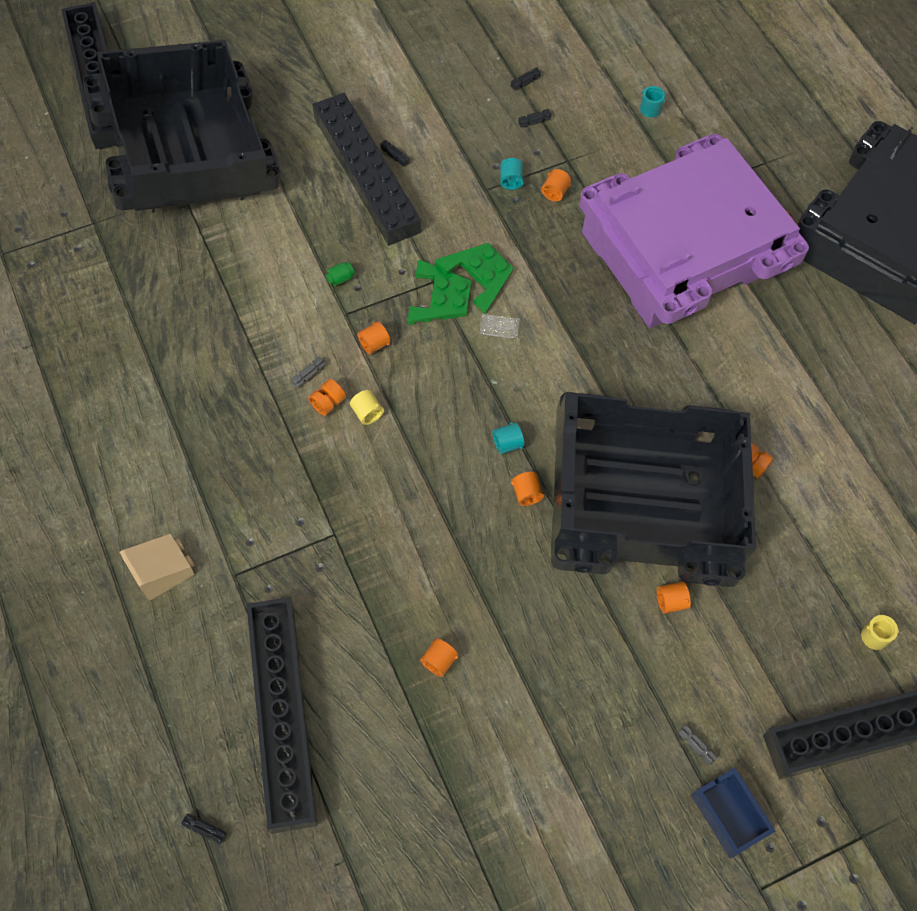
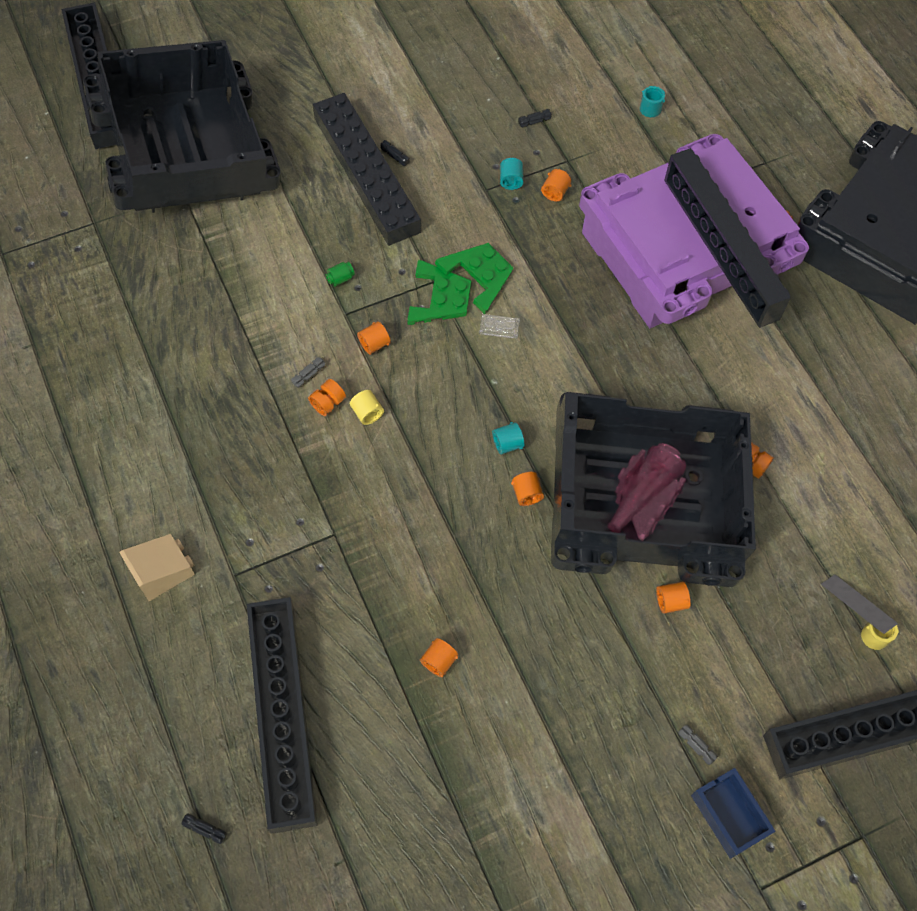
(525, 78): black axle -> none
(648, 489): none -> clear pink piece
(726, 238): none -> black brick
(859, 604): none -> flat silver sticker

